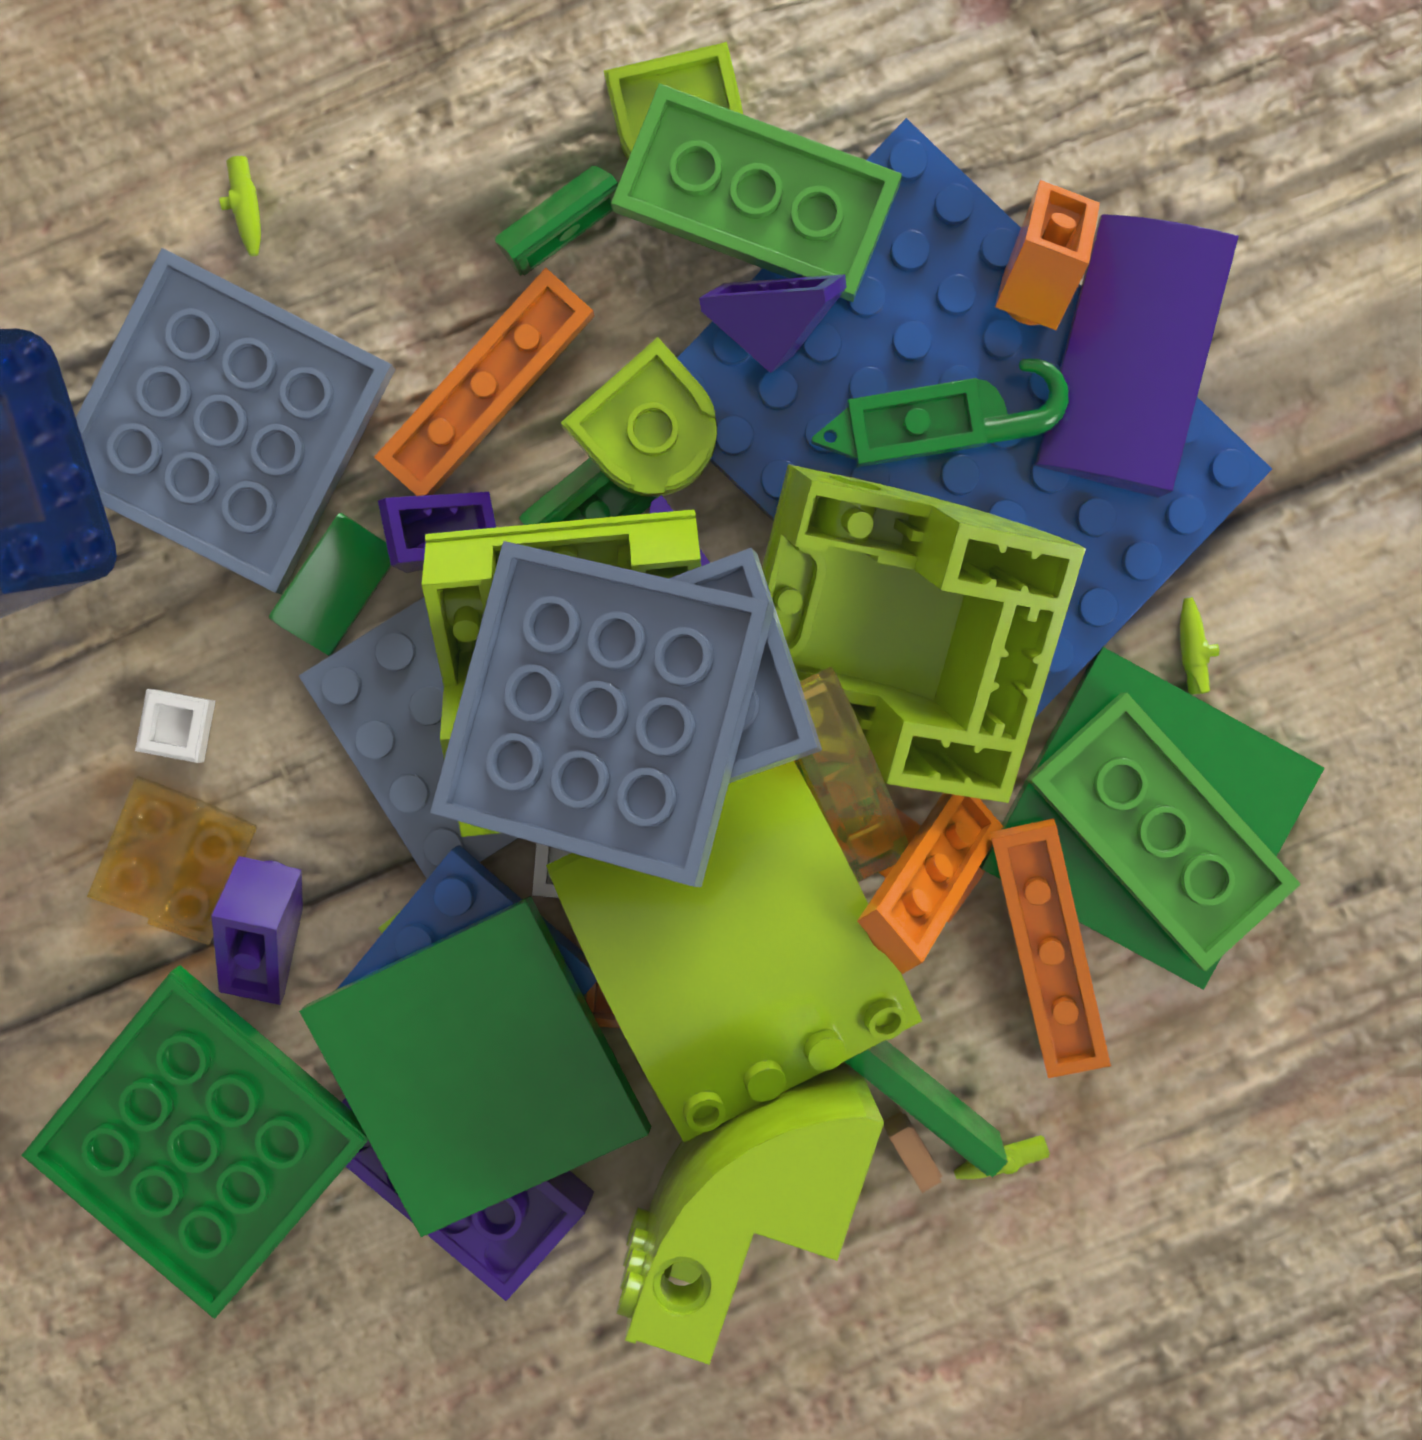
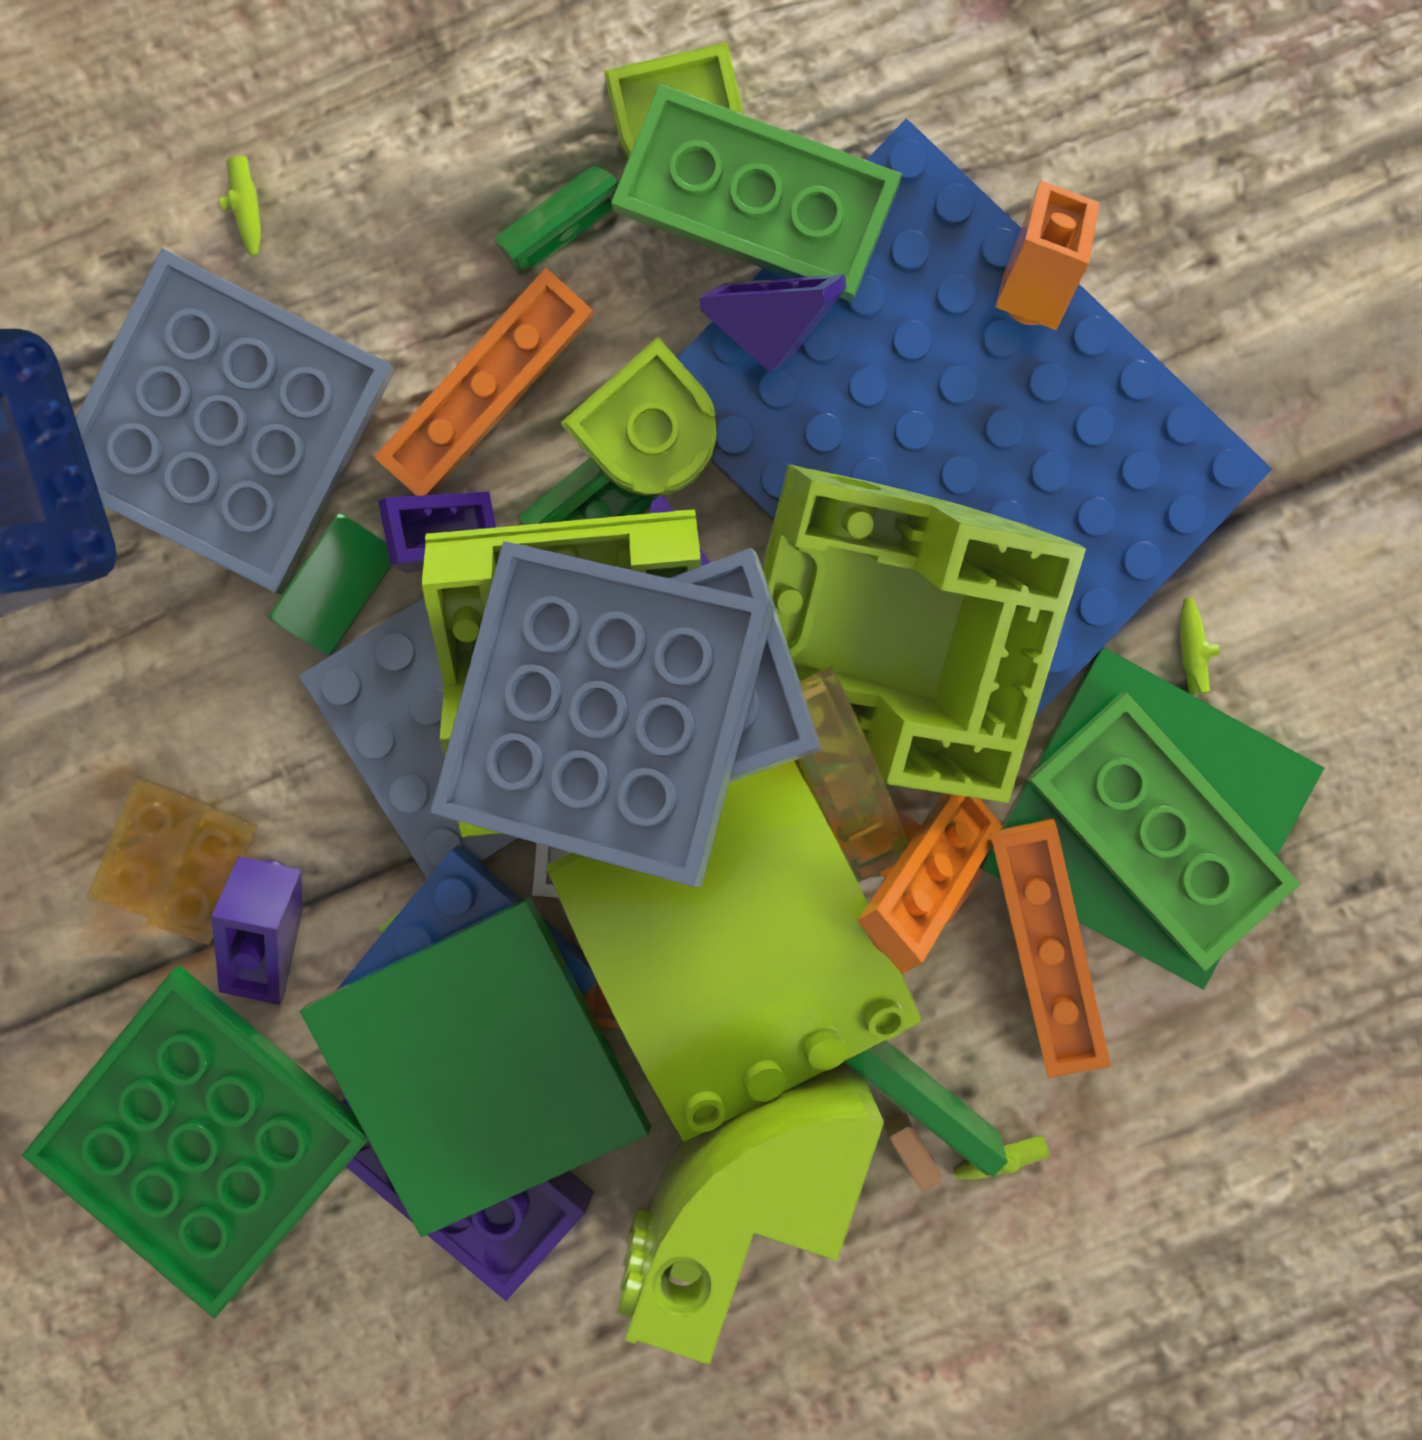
(175, 725): white tile -> none
(939, 419): green plate -> none
(1138, 351): dark purple slope -> none

